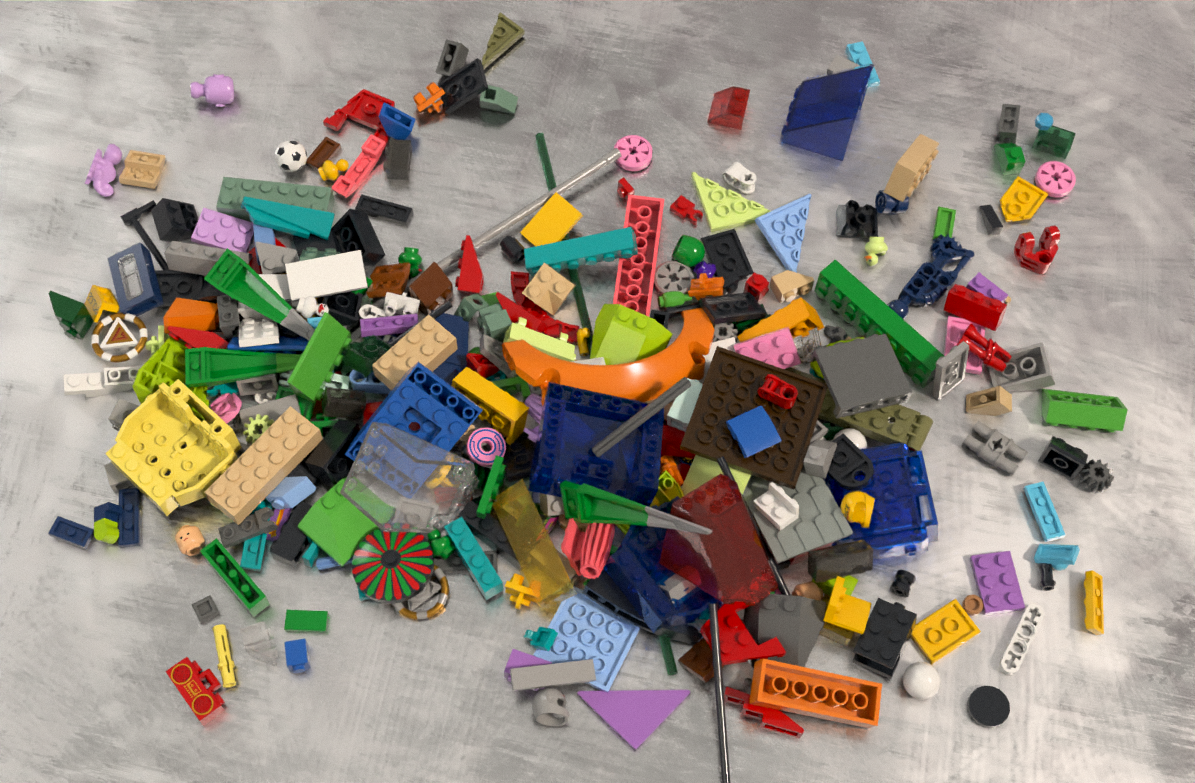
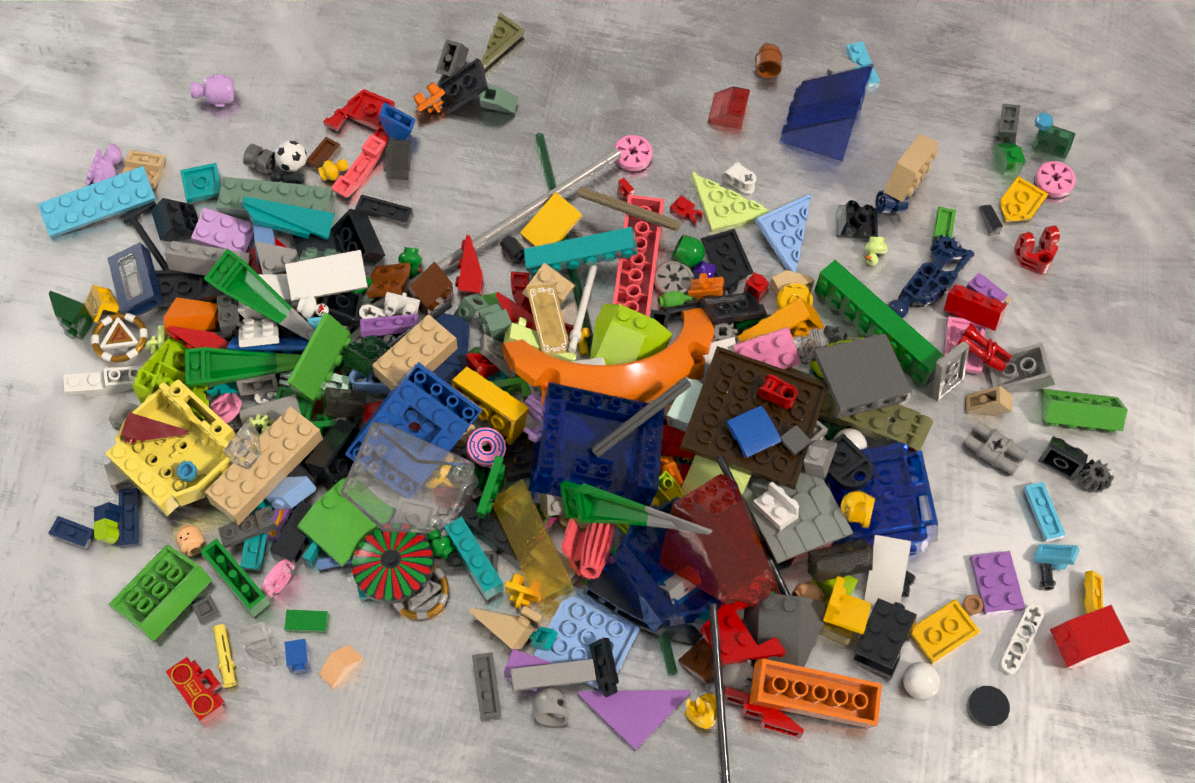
(96, 202): none -> medium azure plate
(143, 429): none -> dark red slope
(160, 592): none -> bright green slope
(187, 471): none -> dark azure tile
(201, 182): none -> teal plate
(244, 447): none -> clear slope
(258, 158): none -> dark grey wheel
(277, 578): none -> bright pink tile
(278, 176): none -> black pin
(339, 665): none -> light nougat slope
(486, 685): none -> dark grey hinge
(509, 628): none -> tan slope
(534, 618): none -> tan tile
(548, 319): none -> pearl gold sticker
(575, 334): none -> white bar
(604, 666): none -> black hinge
(628, 208): none -> dark tan axle
(702, 711): none -> yellow piece
(770, 59): none -> dark orange helmet
(791, 292): none -> yellow tile
(795, 440): none -> dark grey piece
(888, 571): none -> white sticker
(1089, 636): none -> red slope

